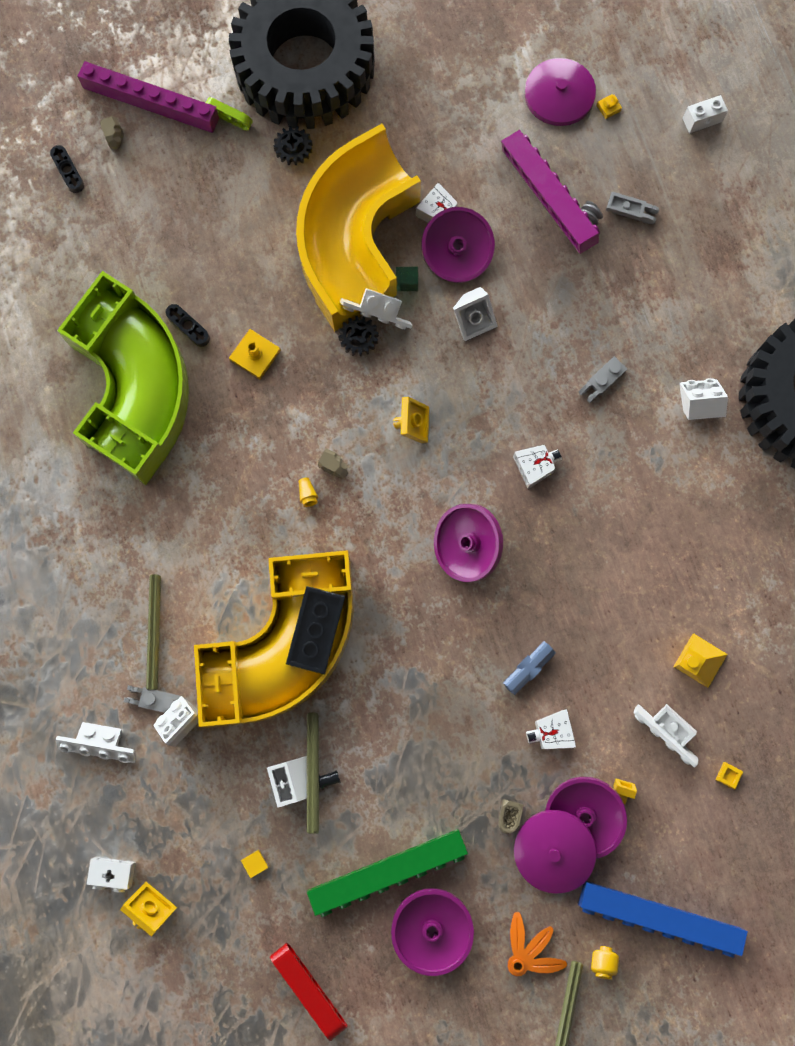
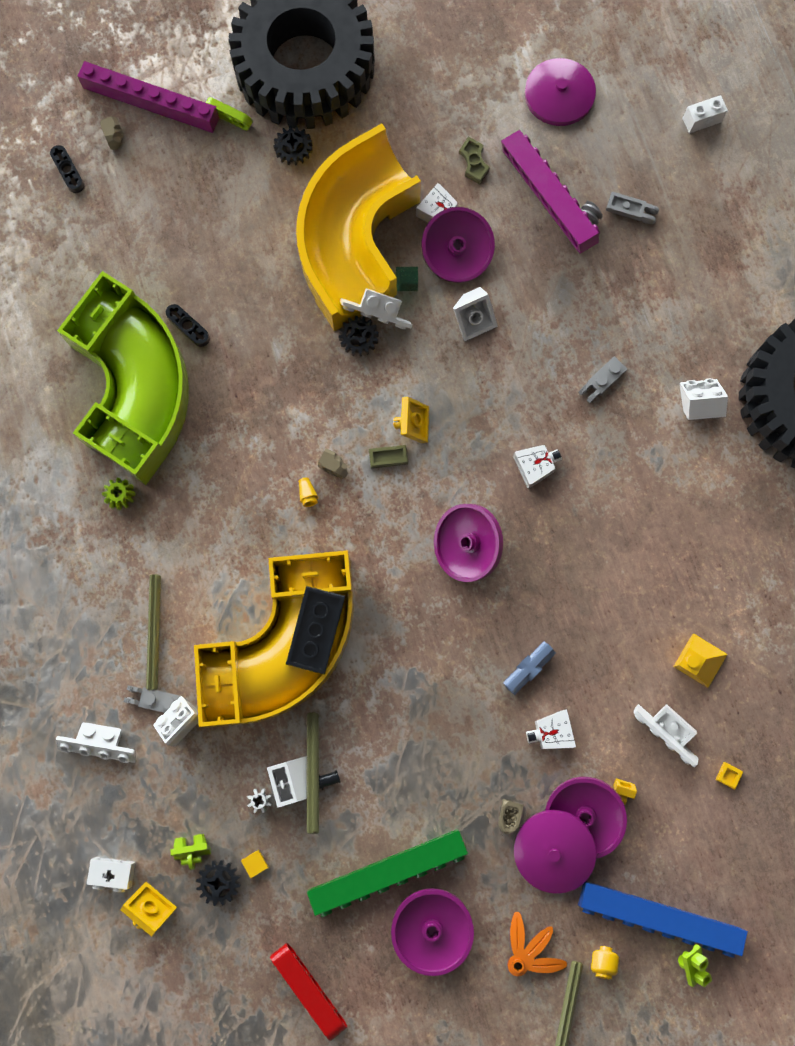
(124, 498): none -> lime gear
(190, 854): none -> lime hips
(217, 891): none -> black gear
(254, 354): yellow tile -> none
(254, 803): none -> white gear
(388, 456): none -> olive tile
(476, 167): none -> olive tile
(609, 106): yellow tile -> none
(695, 967): none -> lime hips

